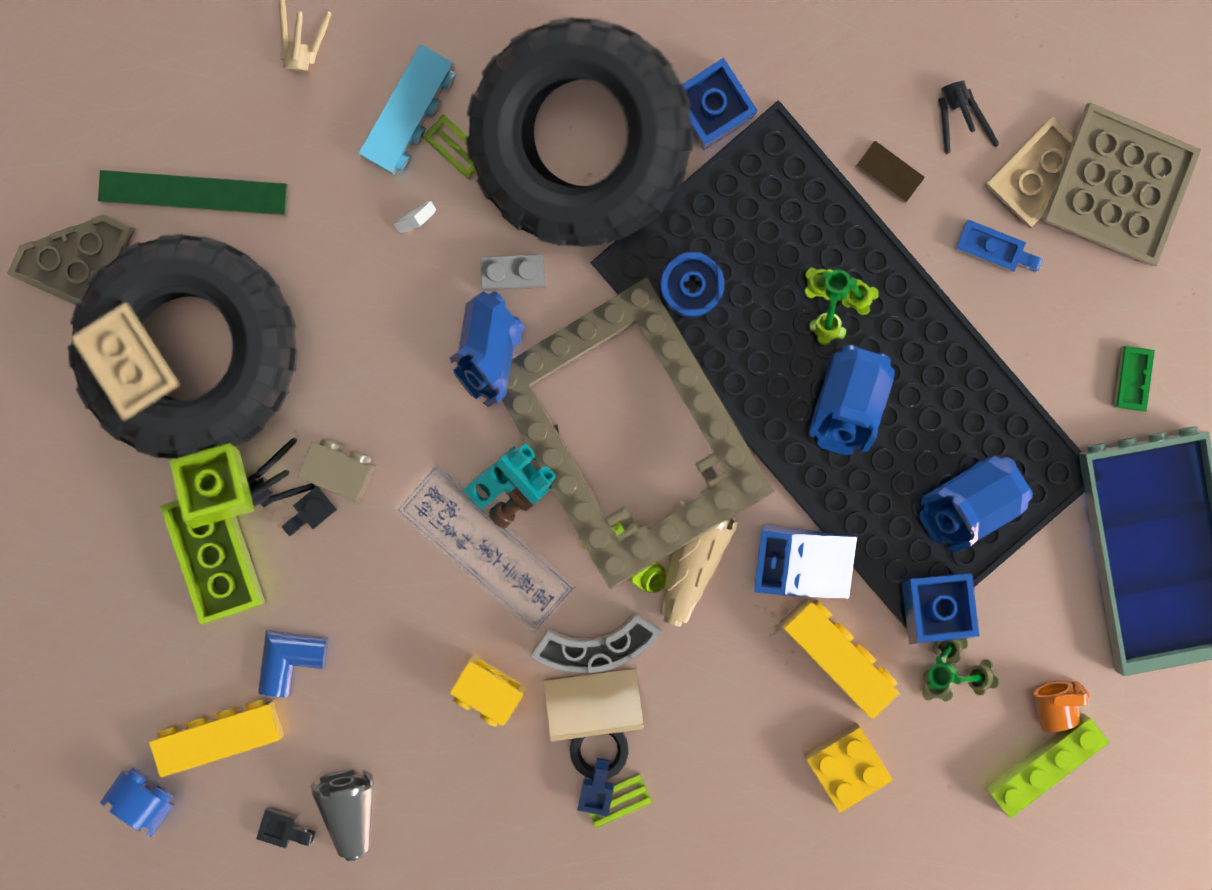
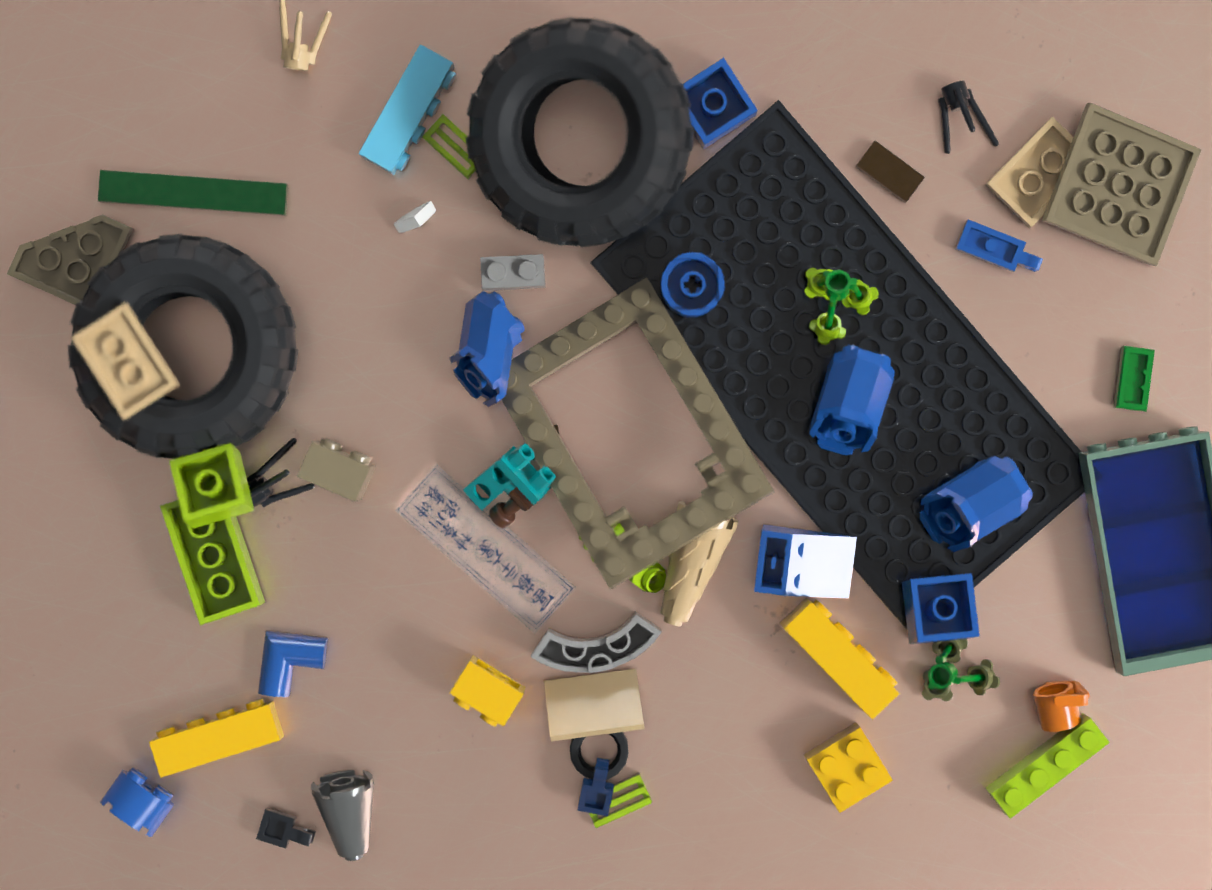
(312, 509): black plate -> none

